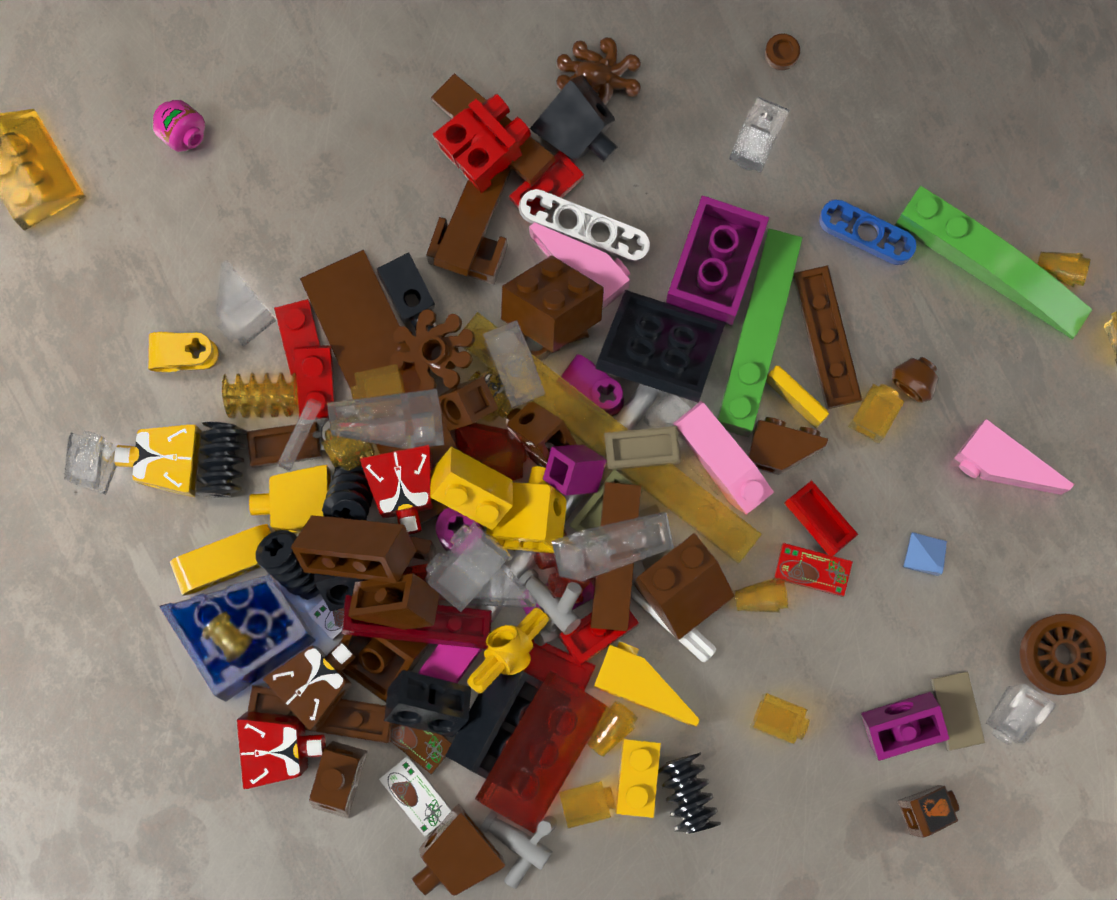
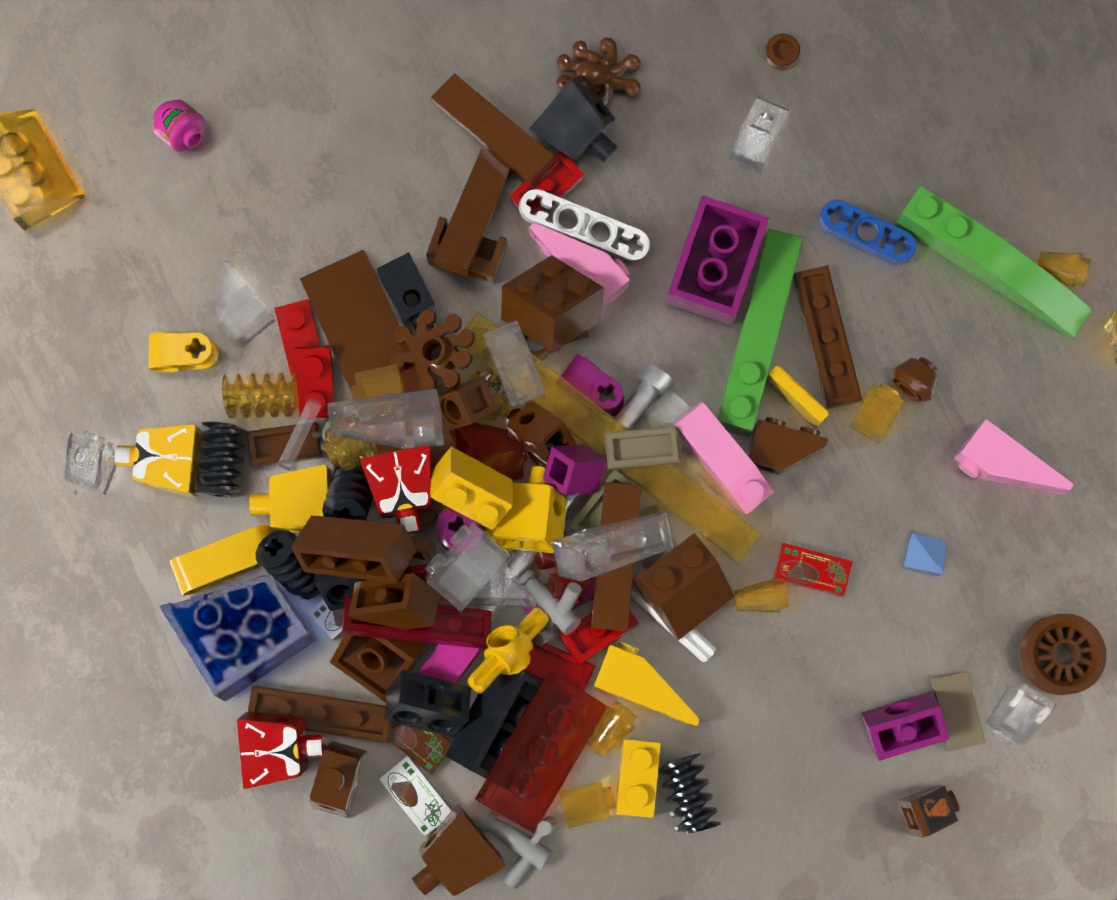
(226, 636): clear yellow bush -> none
(312, 683): reddish brown torso -> none
(480, 143): red hips -> none
(660, 346): black plate -> none
(780, 719): clear yellow brick -> none
(821, 518): red tile -> none

